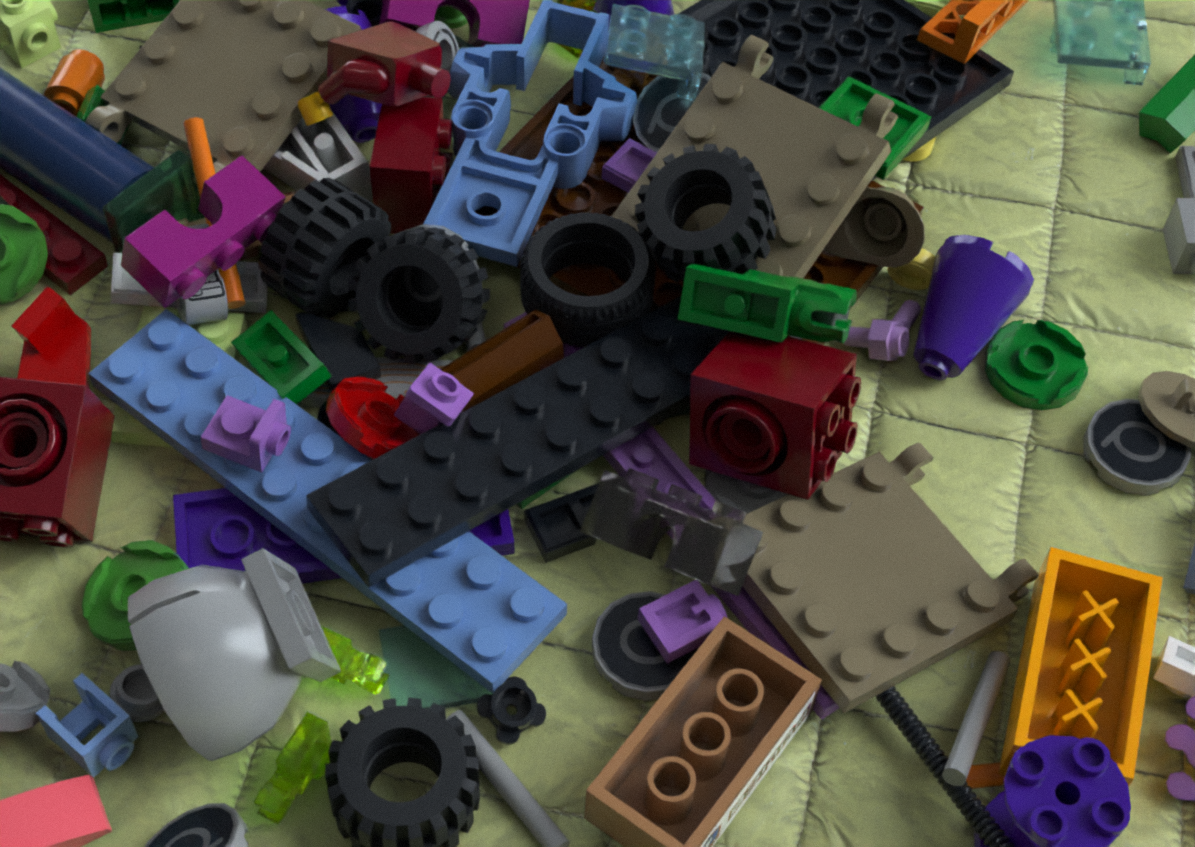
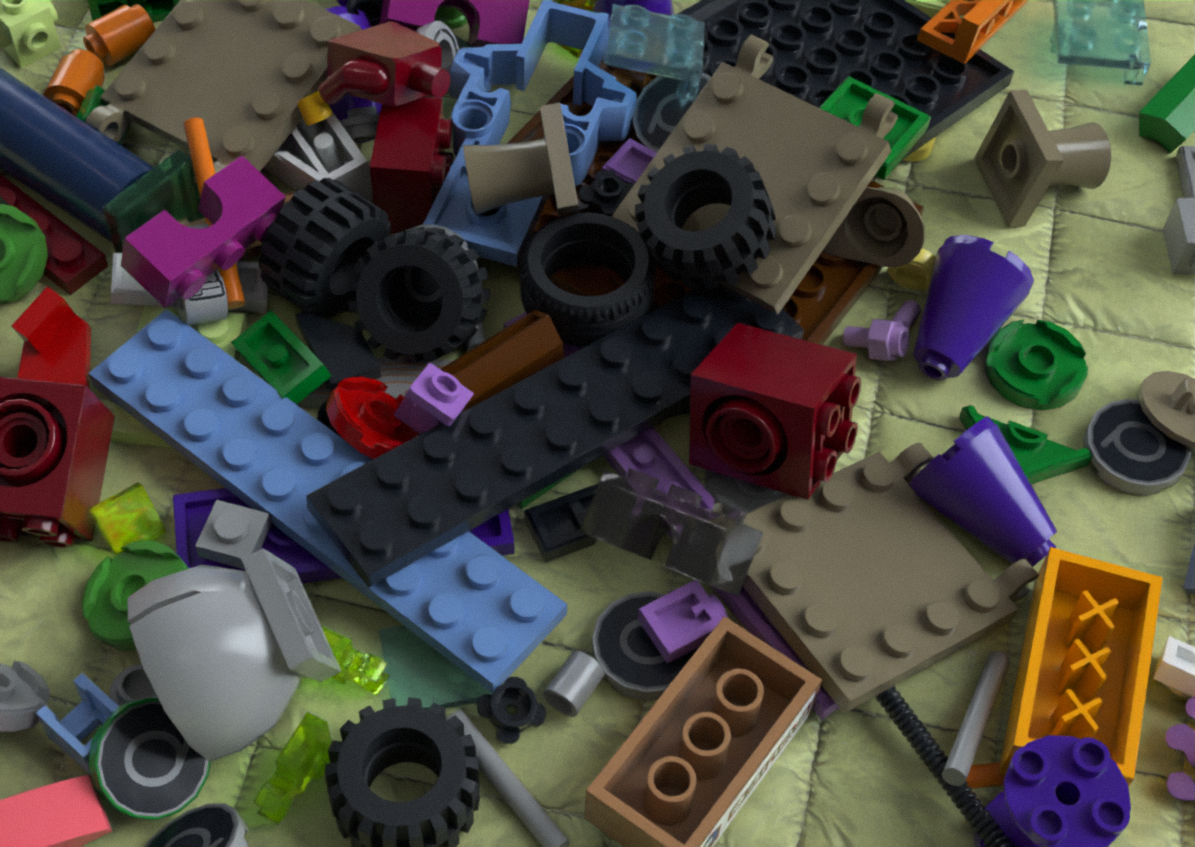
(118, 33): none -> orange brick
(127, 518): none -> clear neon green tile
(145, 762): none -> black tile
(232, 533): none -> light grey plate
(247, 432): medium lavender bracket -> none
(361, 123): none -> light grey plate
(524, 169): none -> dark tan plant
(574, 683): none -> light grey hinge
(605, 193): none -> black plate
(766, 304): green plate -> none
(988, 494): none -> dark purple cone
(1024, 158): none -> dark tan plant
(1035, 453): none -> green tile

